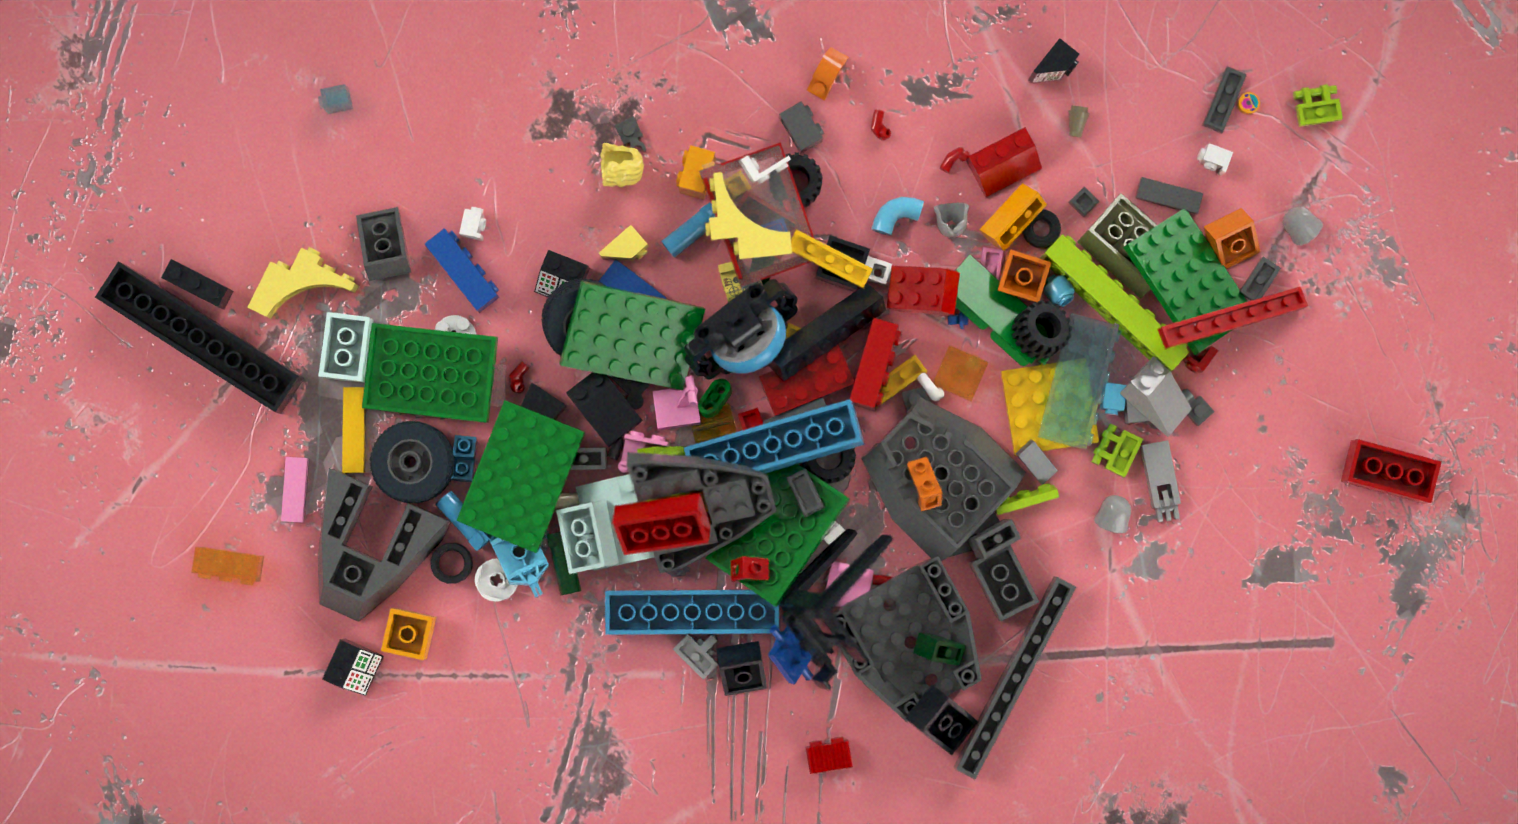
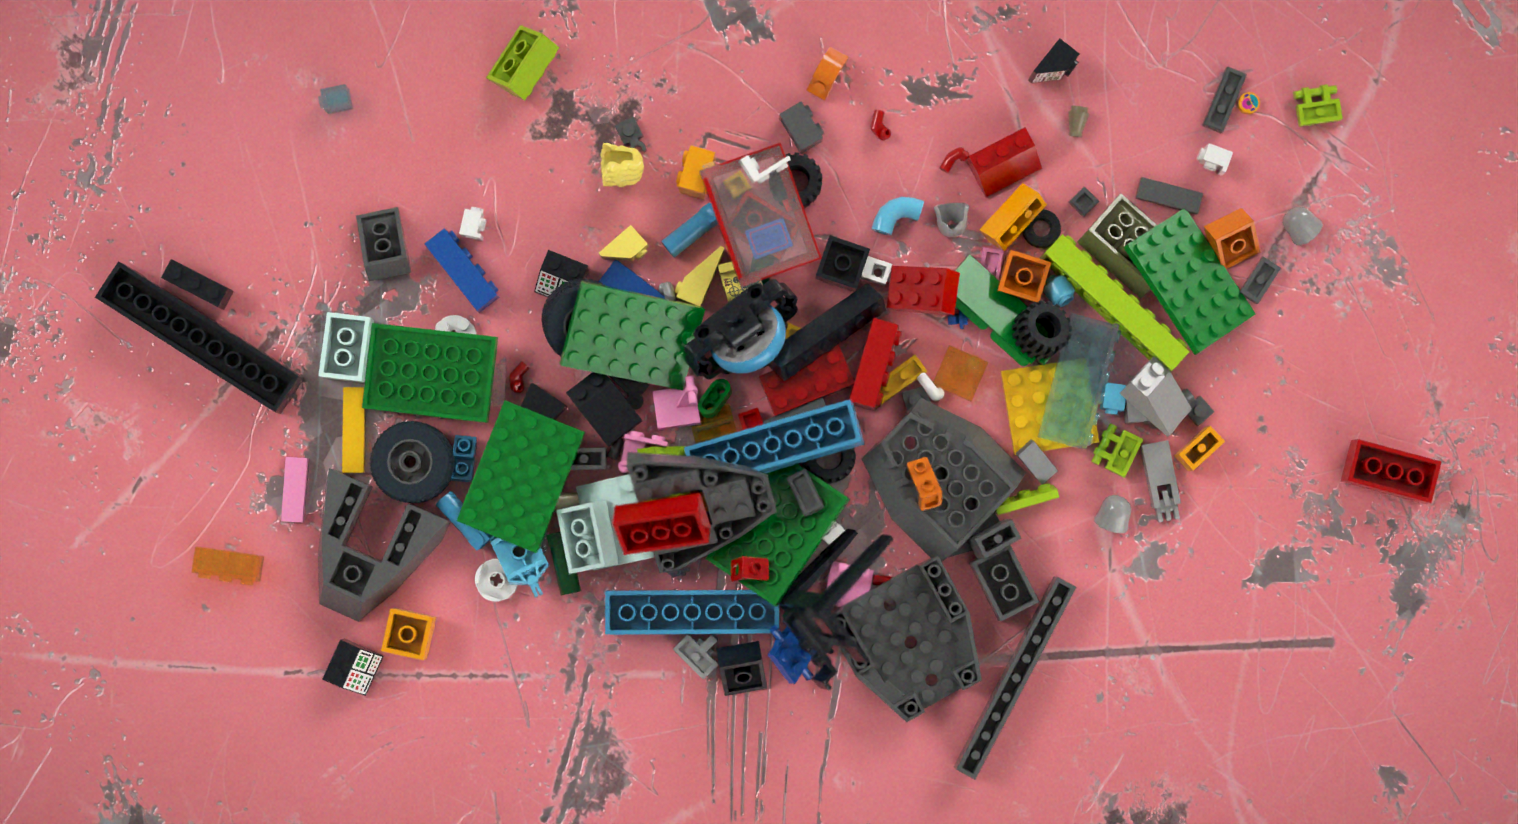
(306, 273): light yellow arch -> none
(468, 563): black tyre -> none
(523, 62): none -> lime slope
(668, 290): none -> light grey arm
(697, 282): none -> light yellow slope
(752, 239): light yellow arch -> none
(829, 755): red brick -> none
(830, 259): yellow tile -> none
(939, 649): dark green slope -> none
(941, 719): black brick -> none
(1199, 448): none -> light orange brick
(1204, 358): red bracket -> none
(1232, 317): red plate -> none

